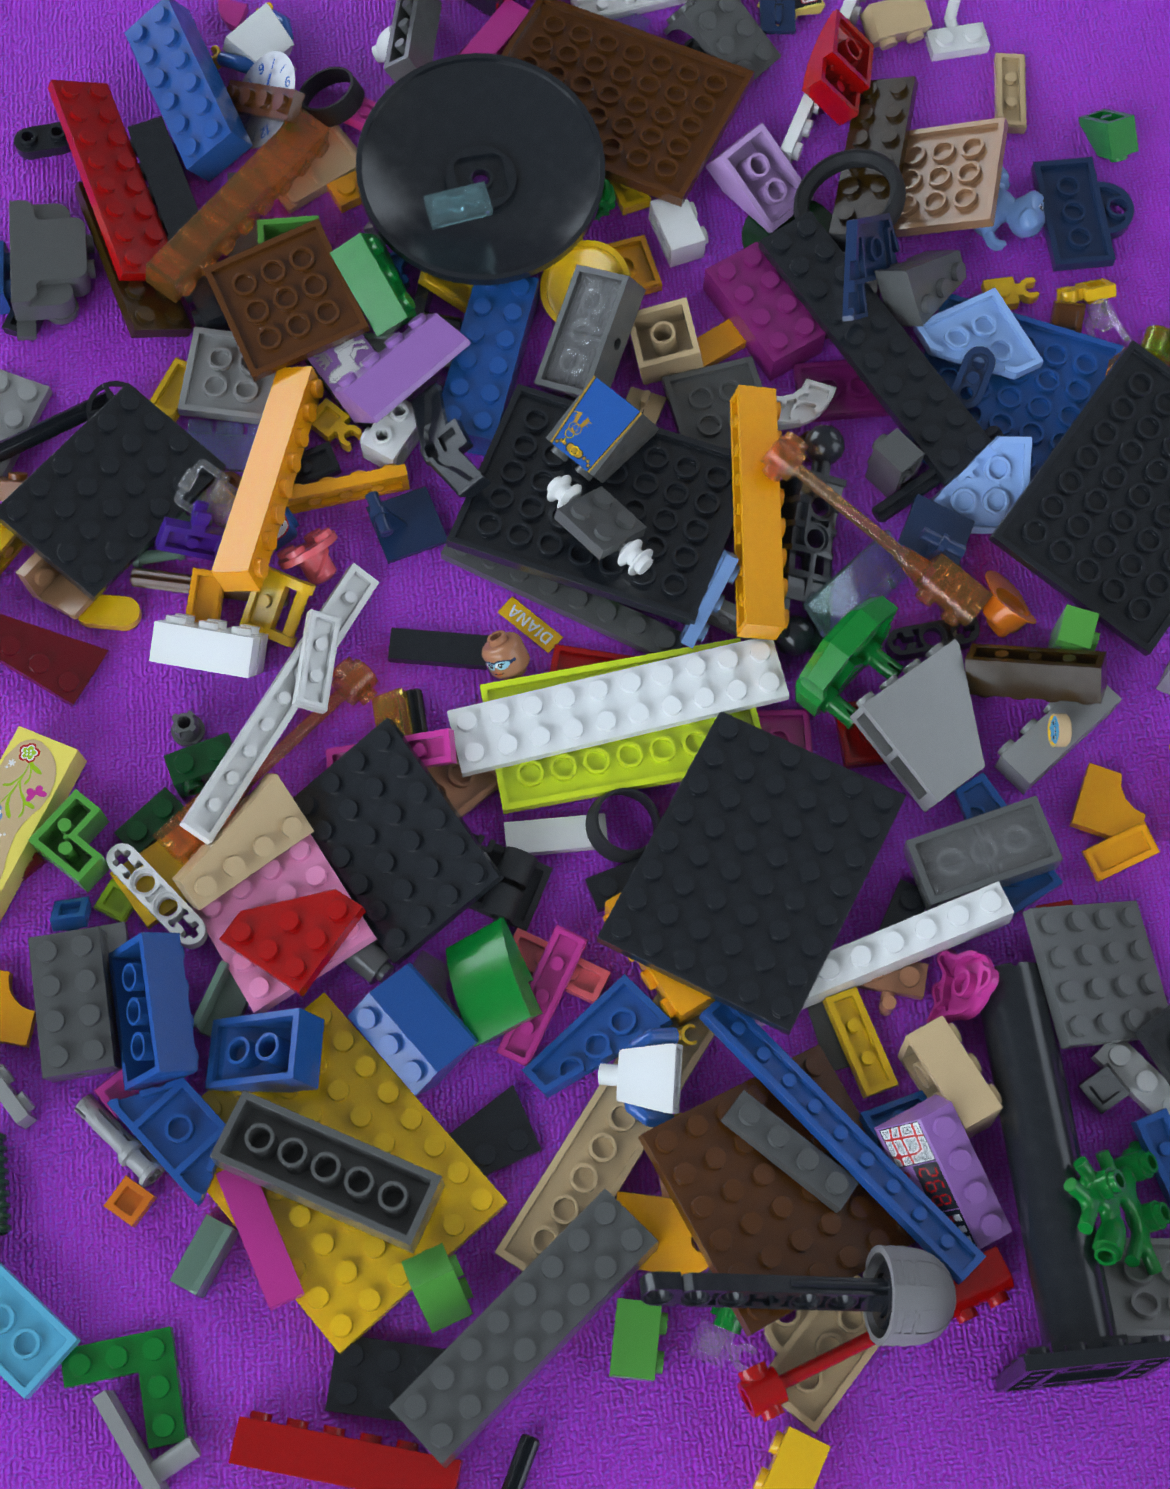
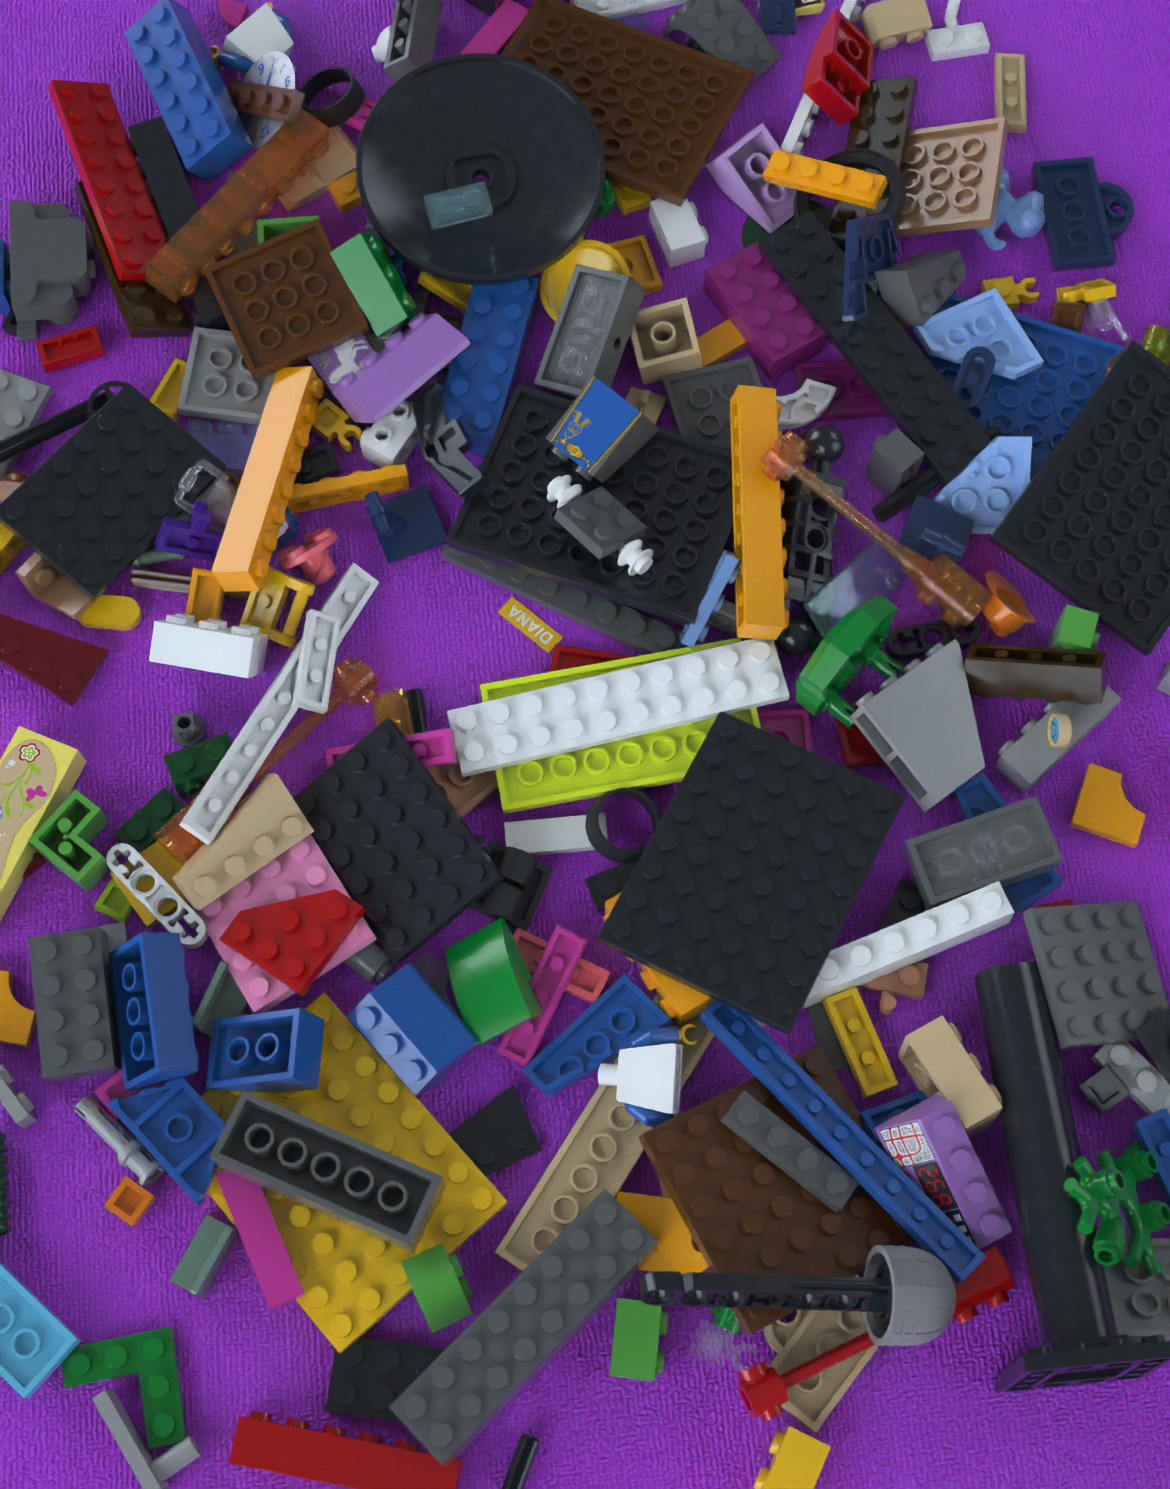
(42, 141): black plate -> none
(70, 348): none -> red plate
(71, 914): blue plate -> none
(437, 648): black tile -> none
(505, 655): nougat head -> none
(825, 179): none -> light orange plate
(964, 986): dark pink tile -> none
(1111, 133): green slope -> none
(1120, 851): light orange tile -> none

